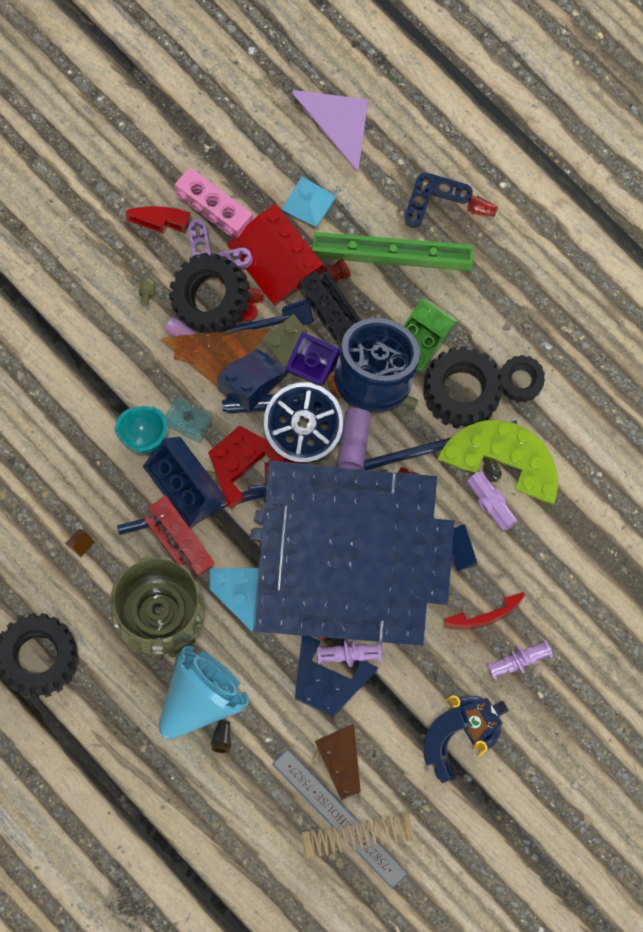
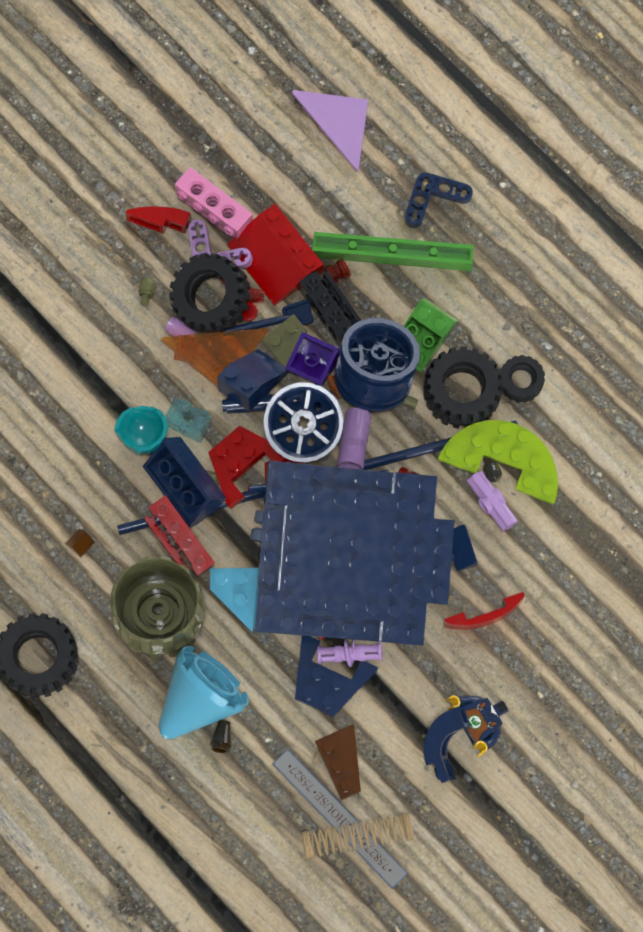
(308, 203): medium azure plate -> none
(480, 206): clear red cone -> none
(520, 659): lavender piece -> none

